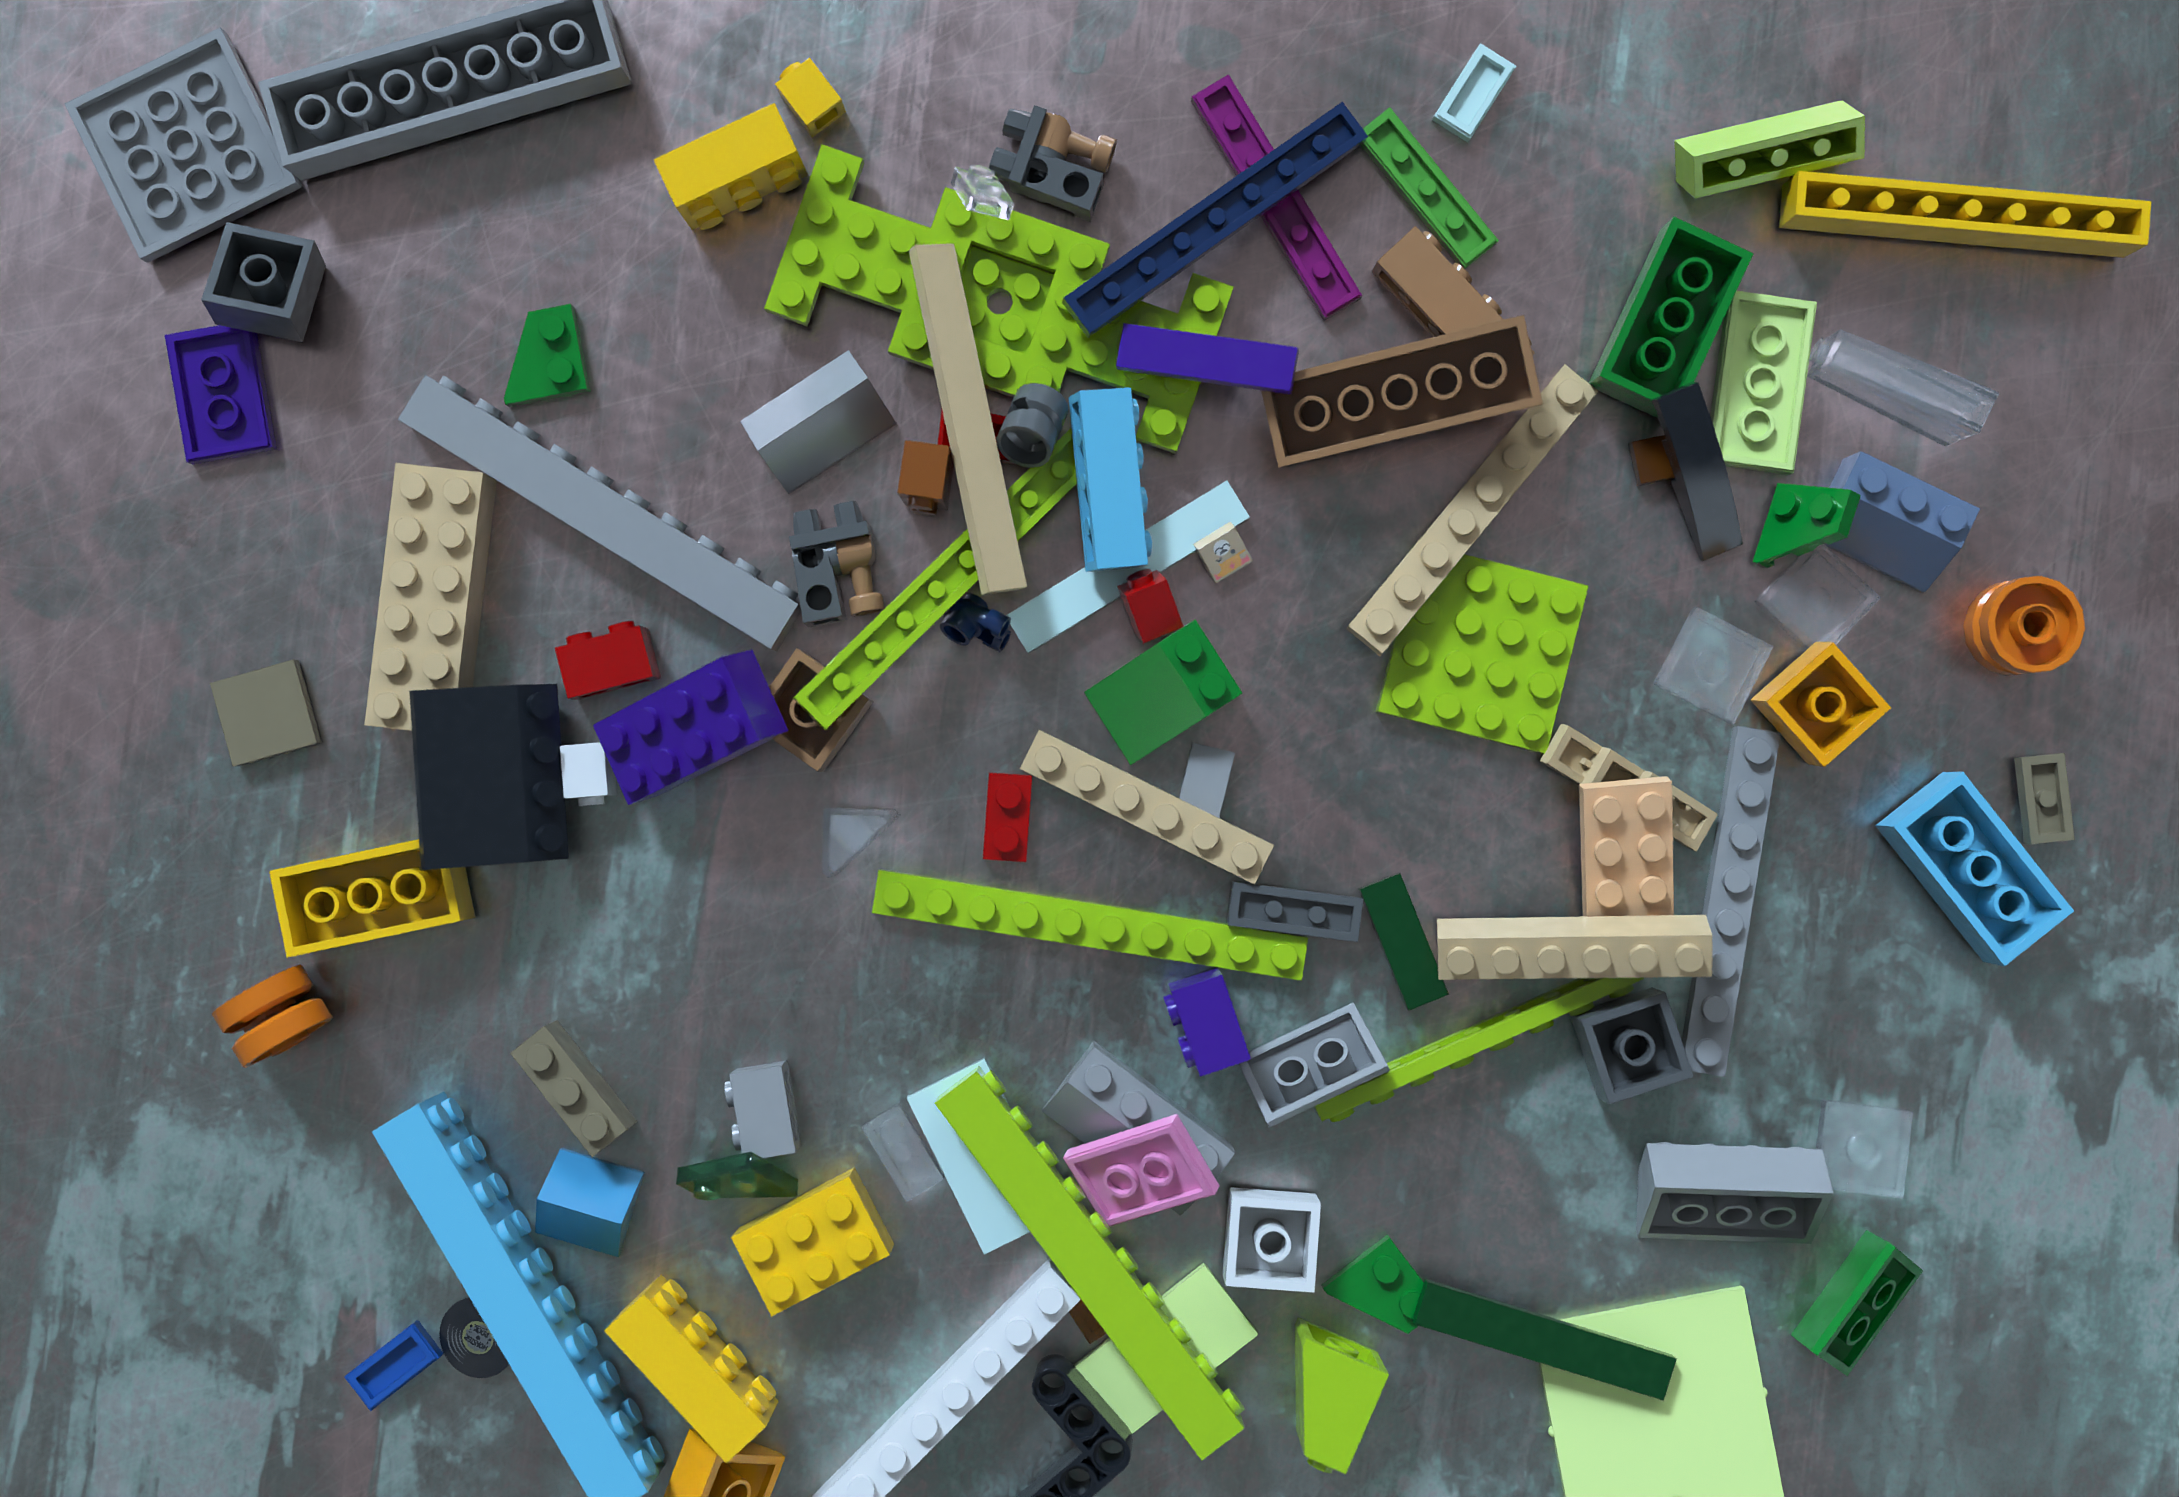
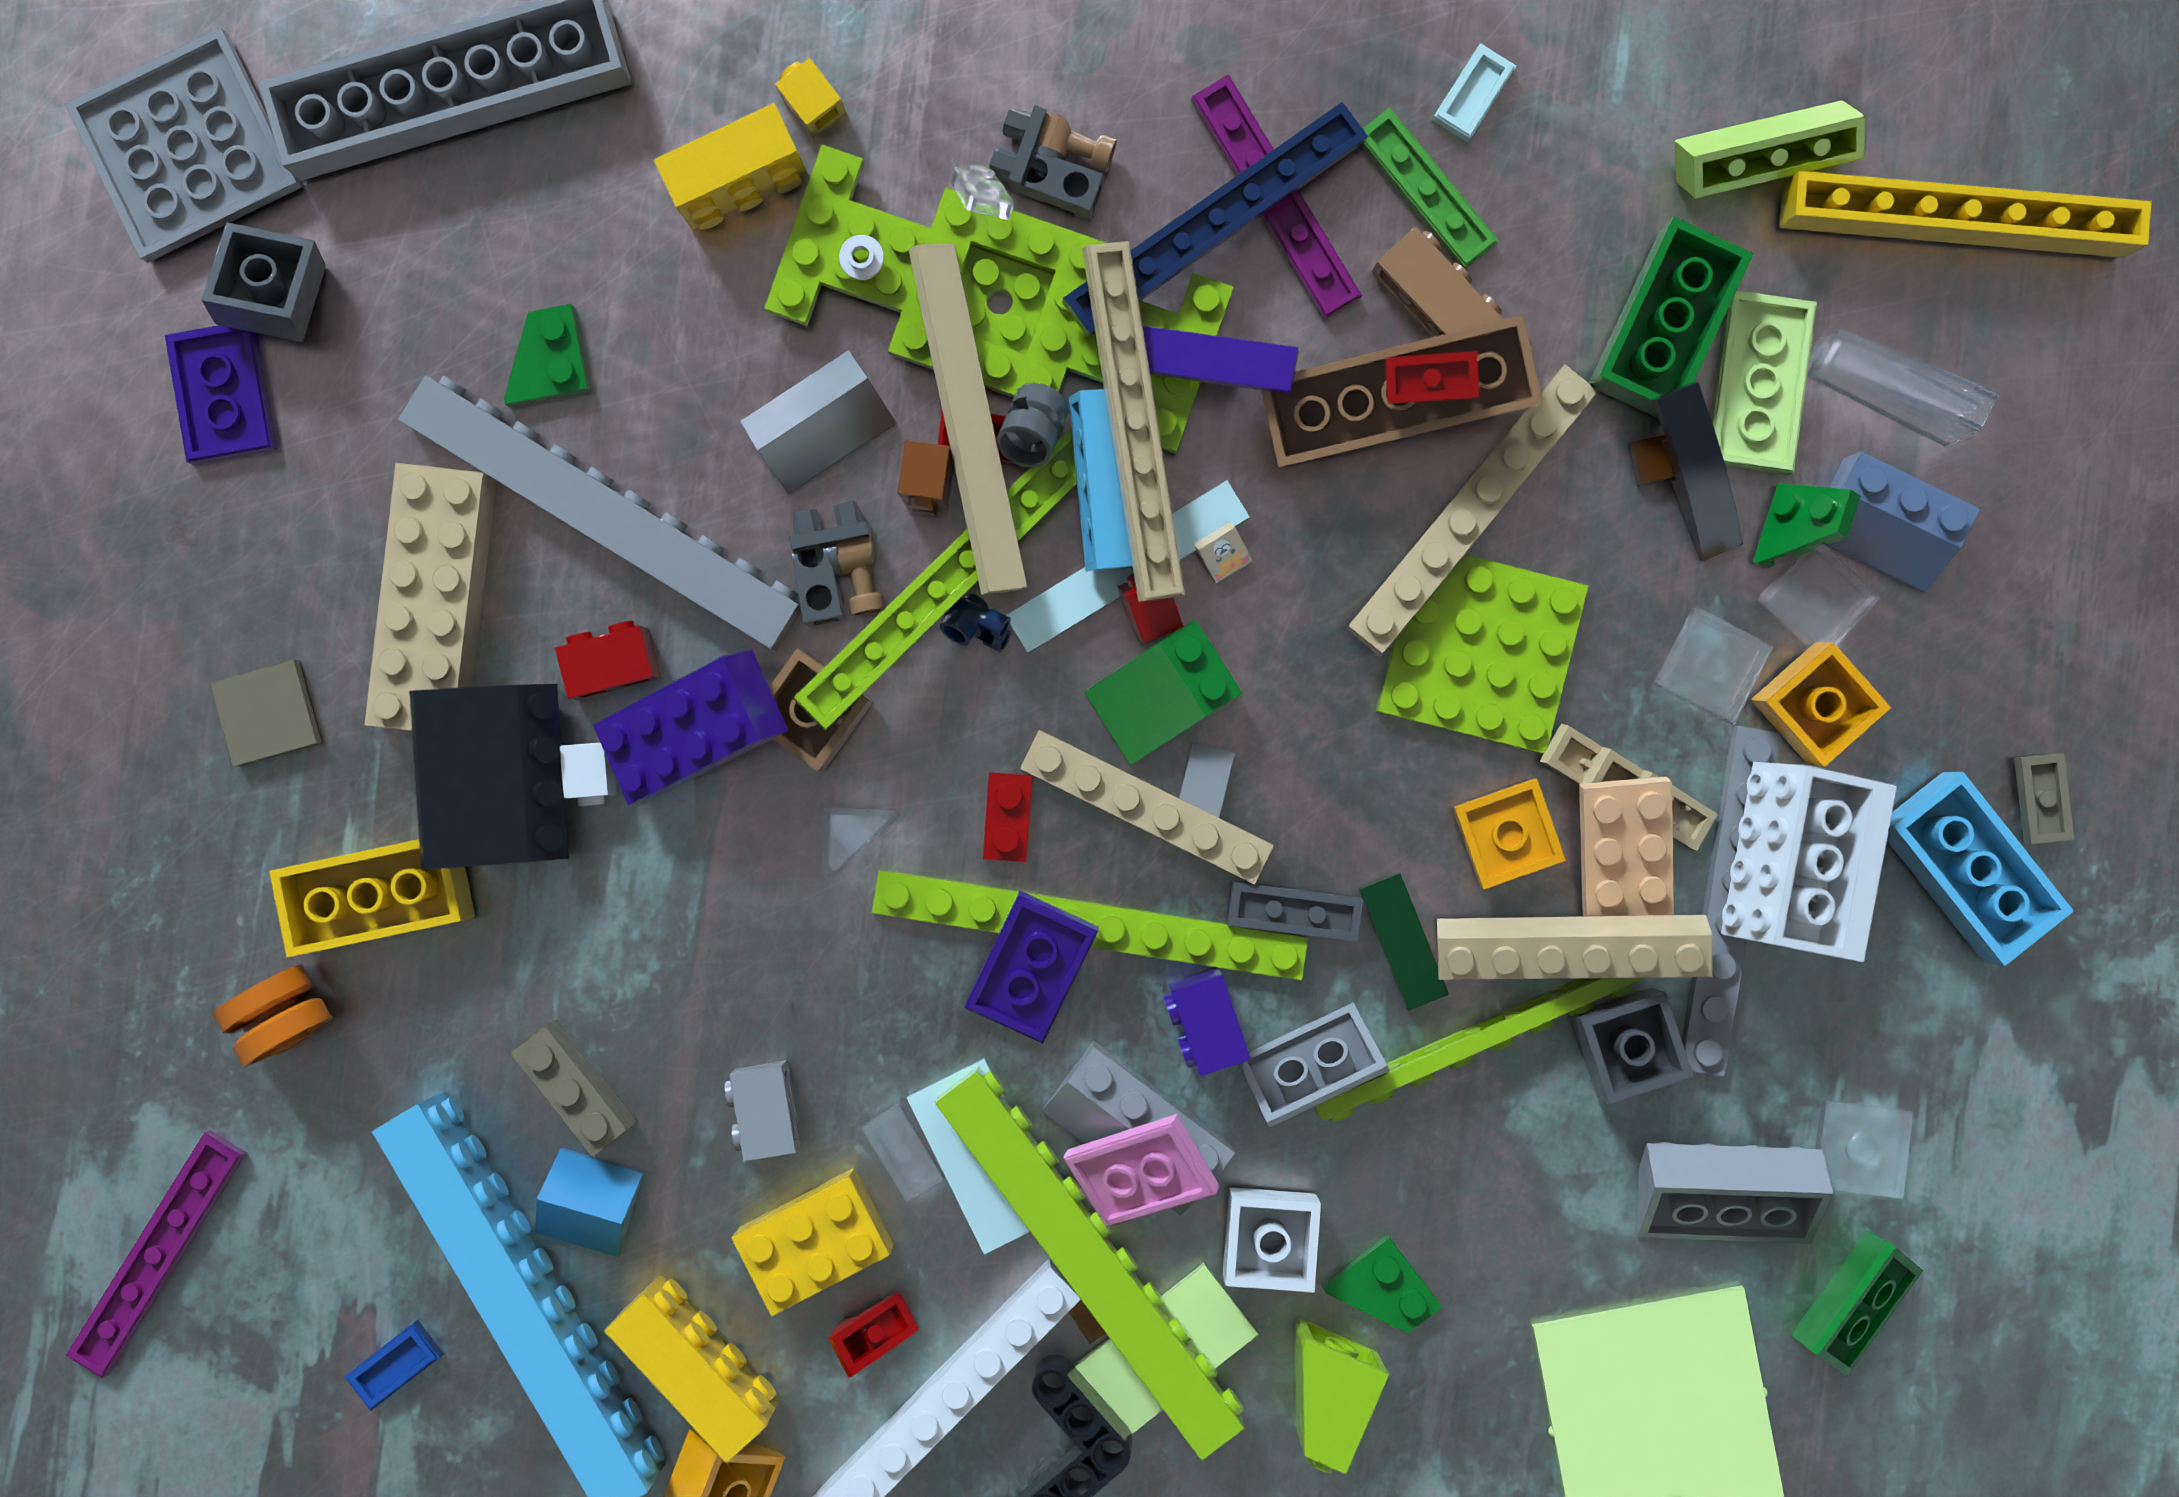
(156, 1254): none -> magenta tile
(469, 1342): black sticker -> none
(736, 1177): clear green wing -> none
(864, 270): none -> white plate
(872, 1334): none -> red slope
(1031, 967): none -> dark purple tile
(1133, 421): none -> tan tile
(1432, 377): none -> red plate
(1508, 833): none -> light orange plate
(1544, 1339): dark green tile -> none
(1808, 859): none -> white brick
(2024, 626): orange wheel -> none

